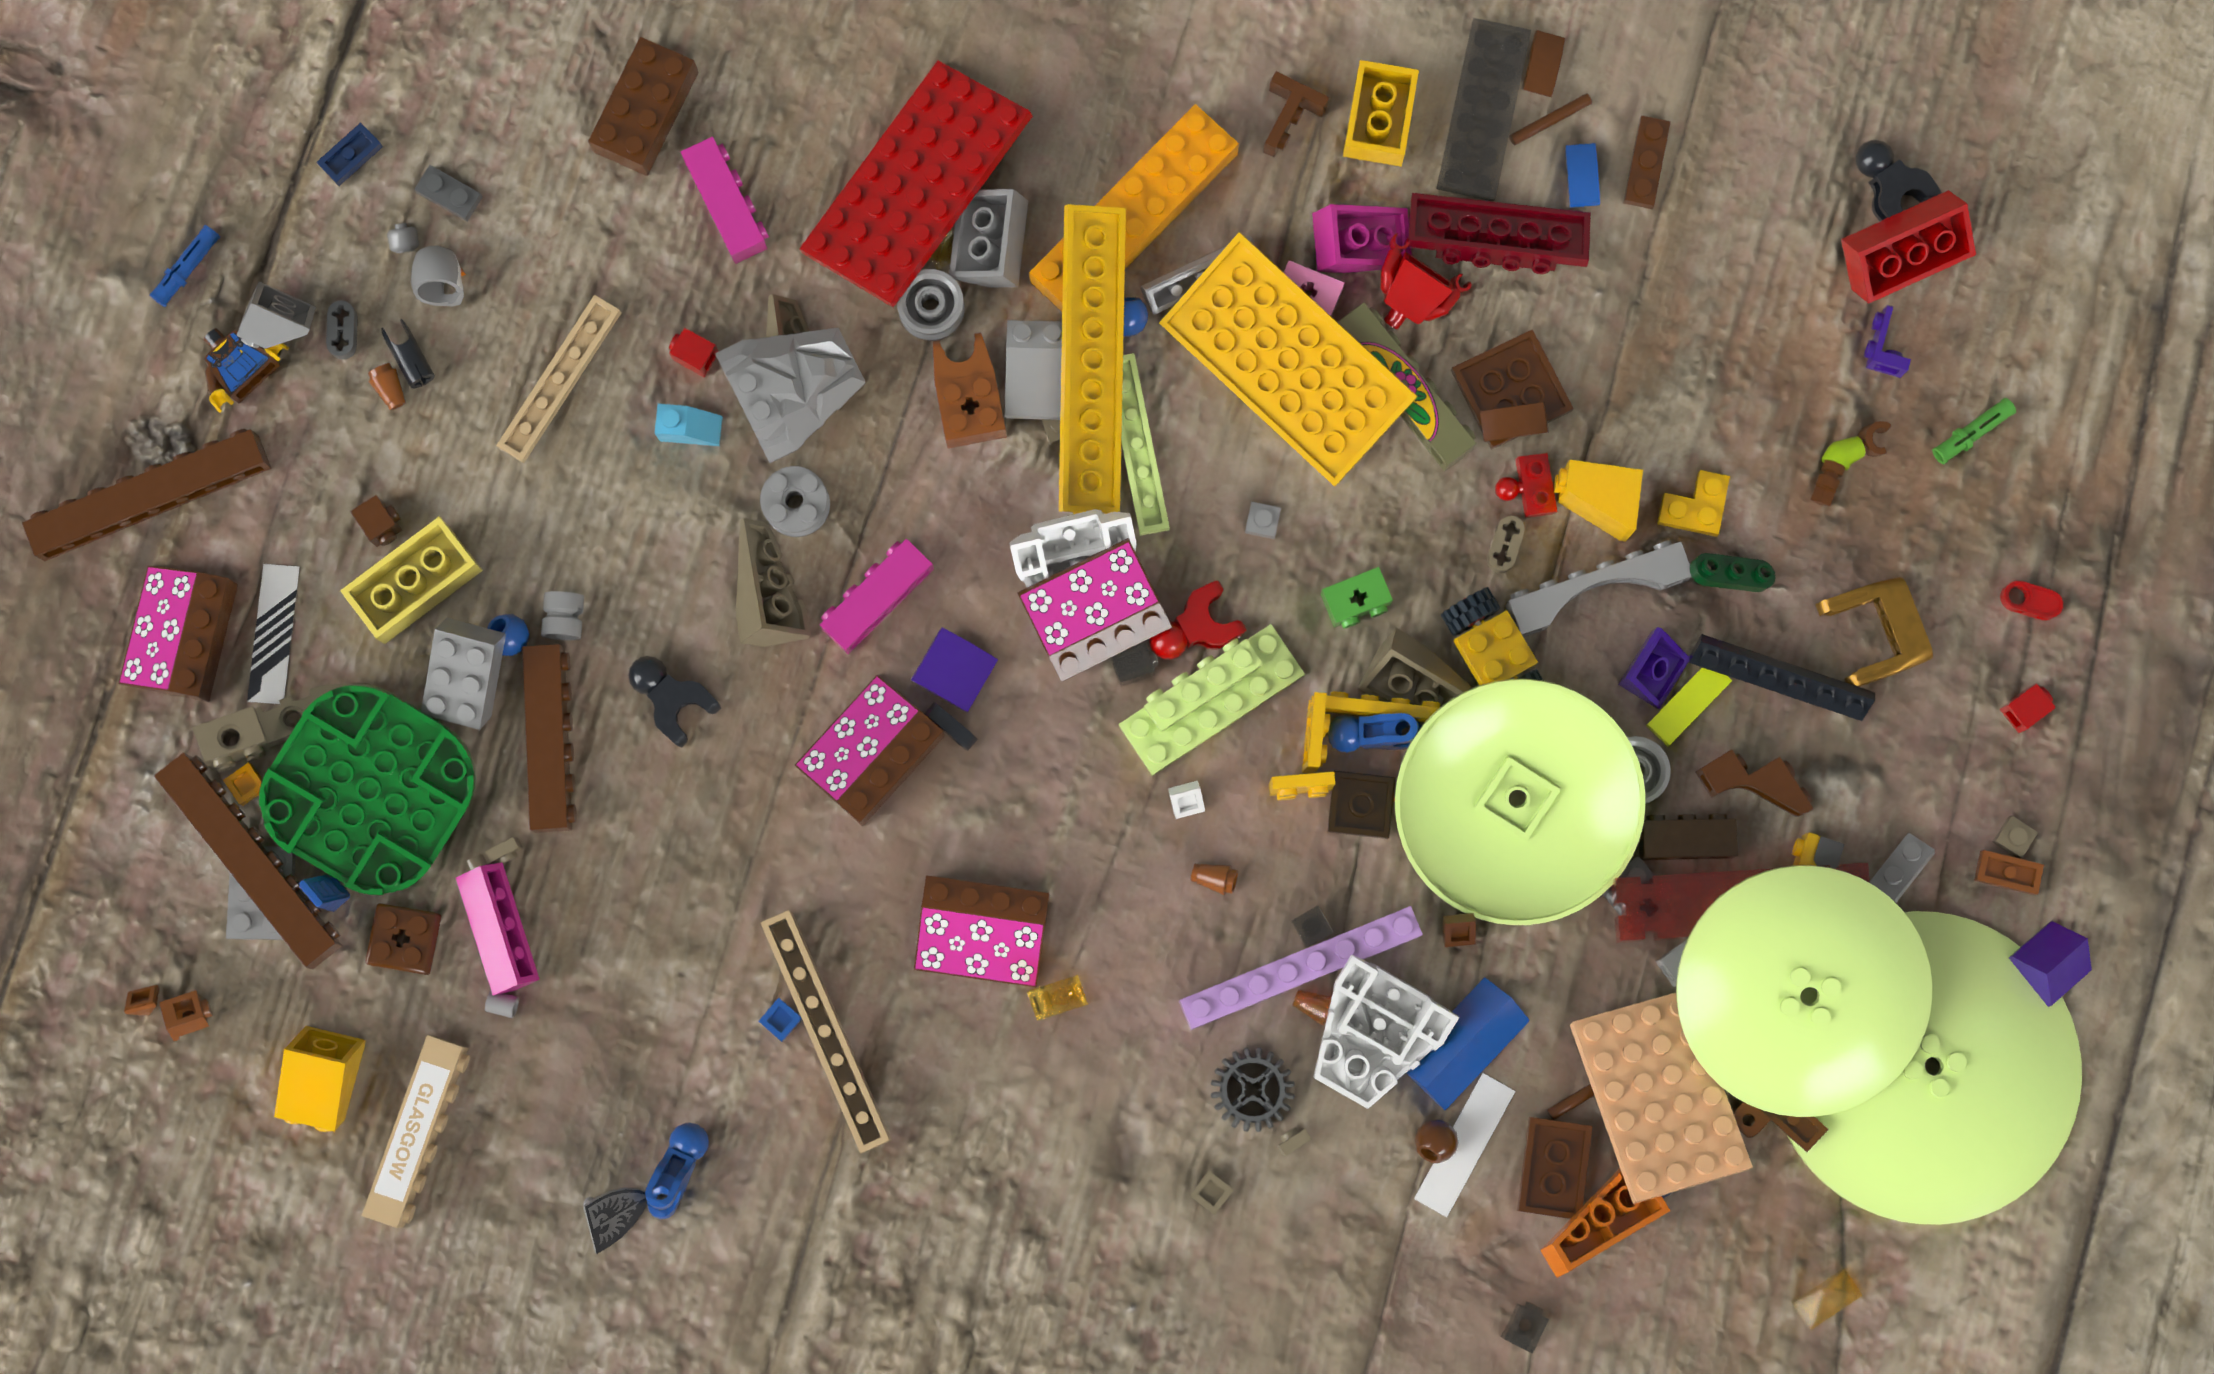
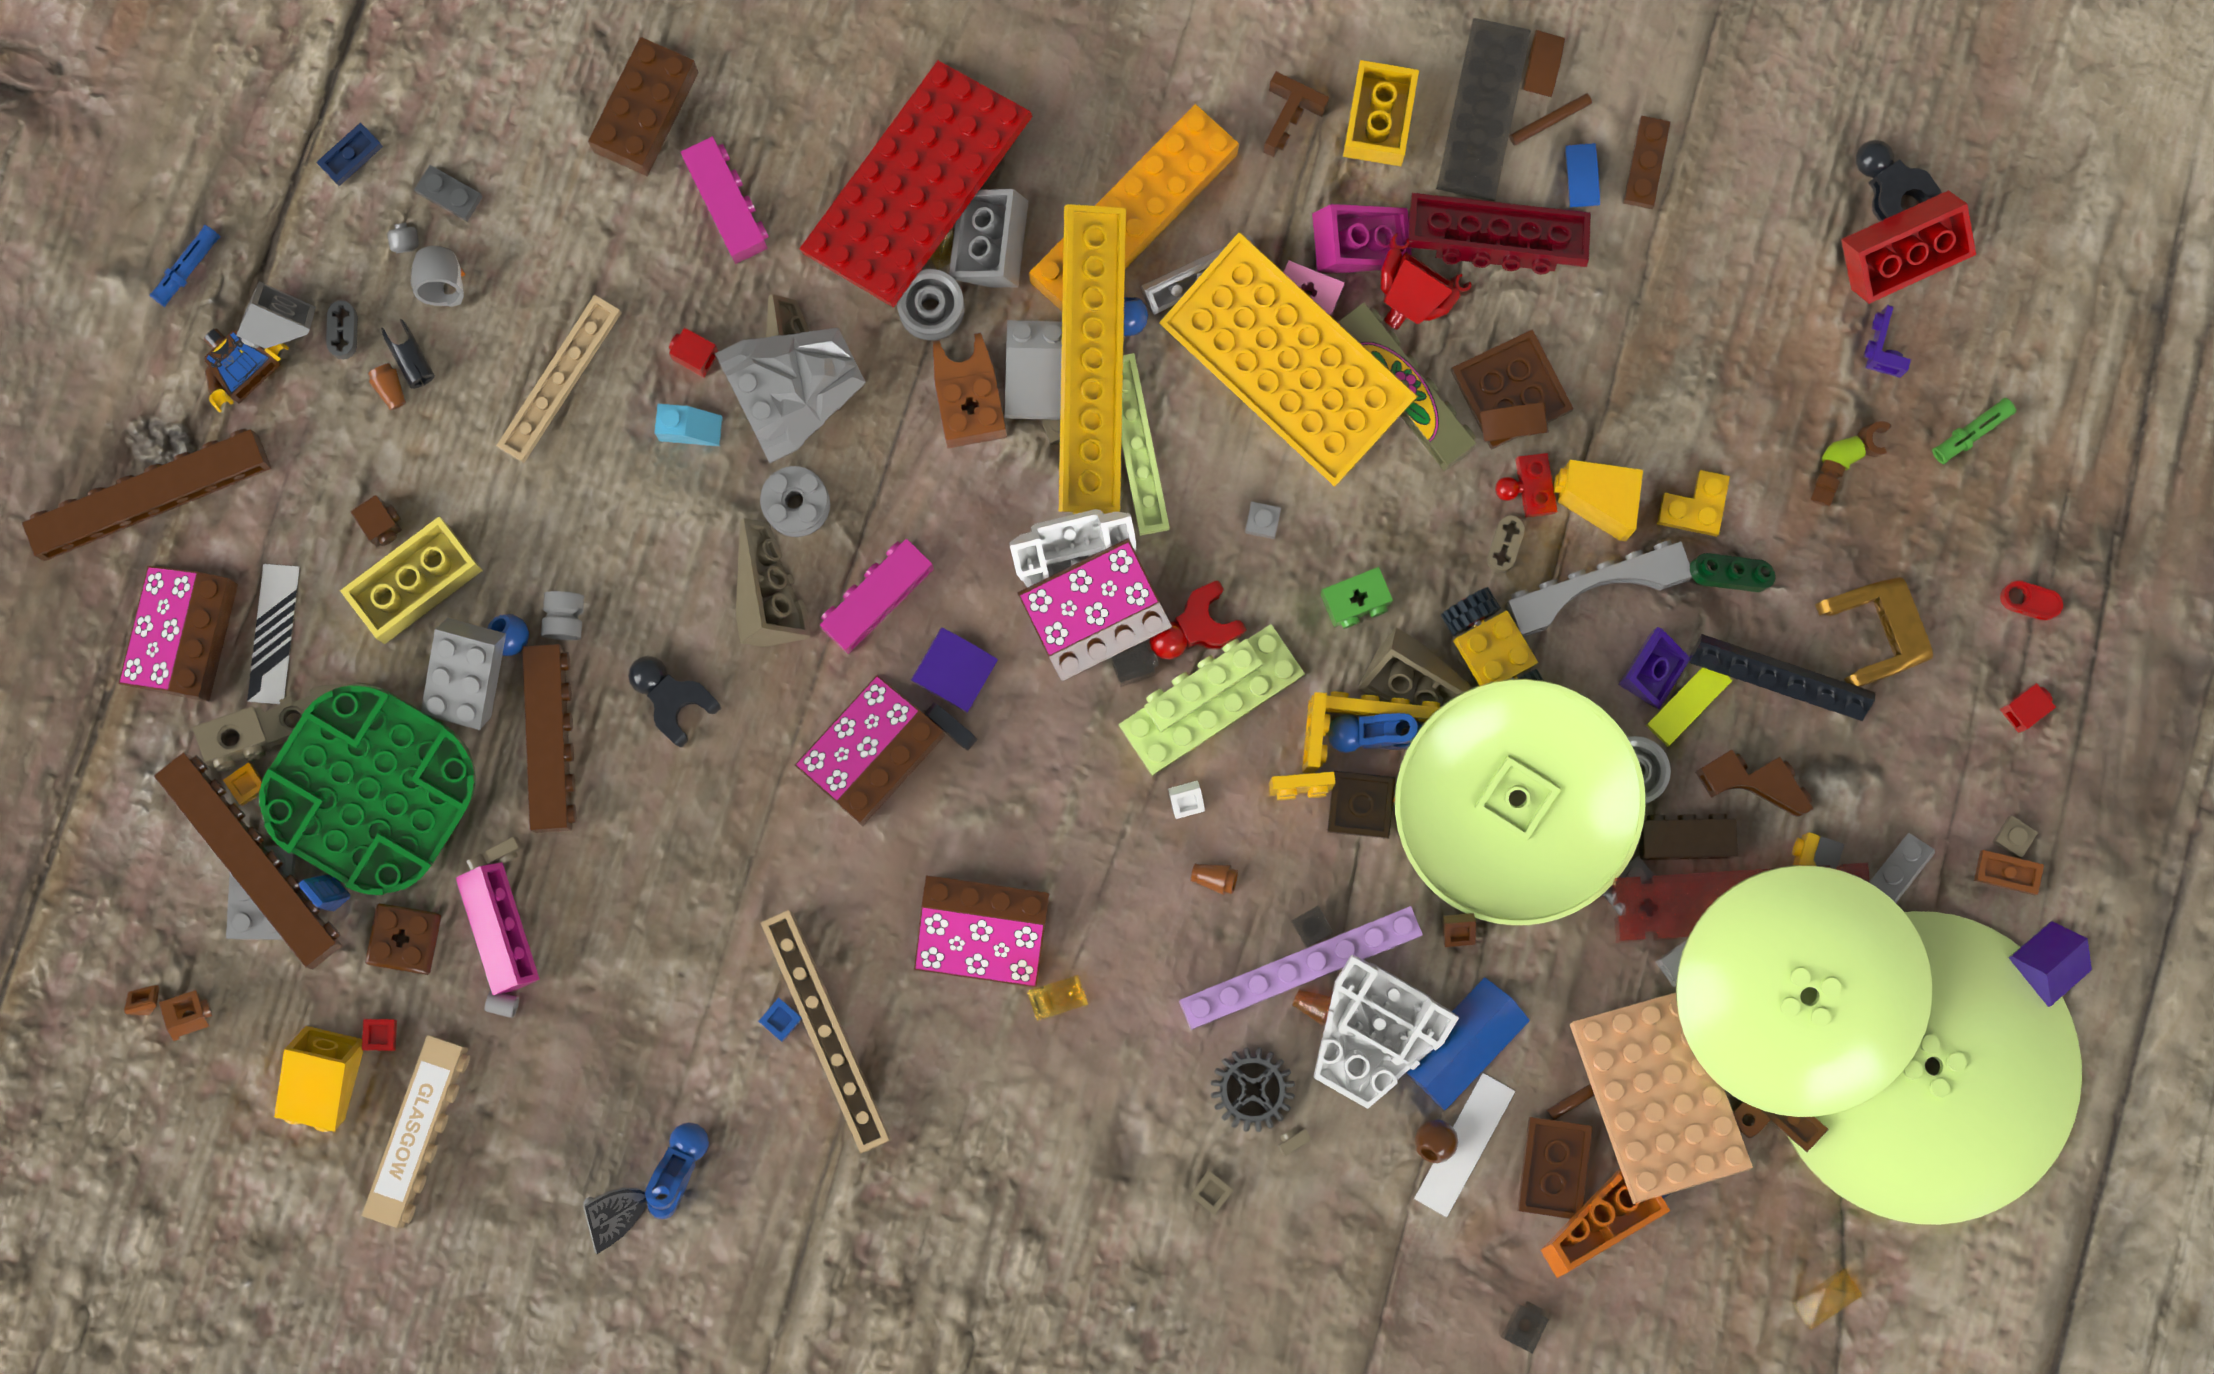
(379, 1035): none -> red plate

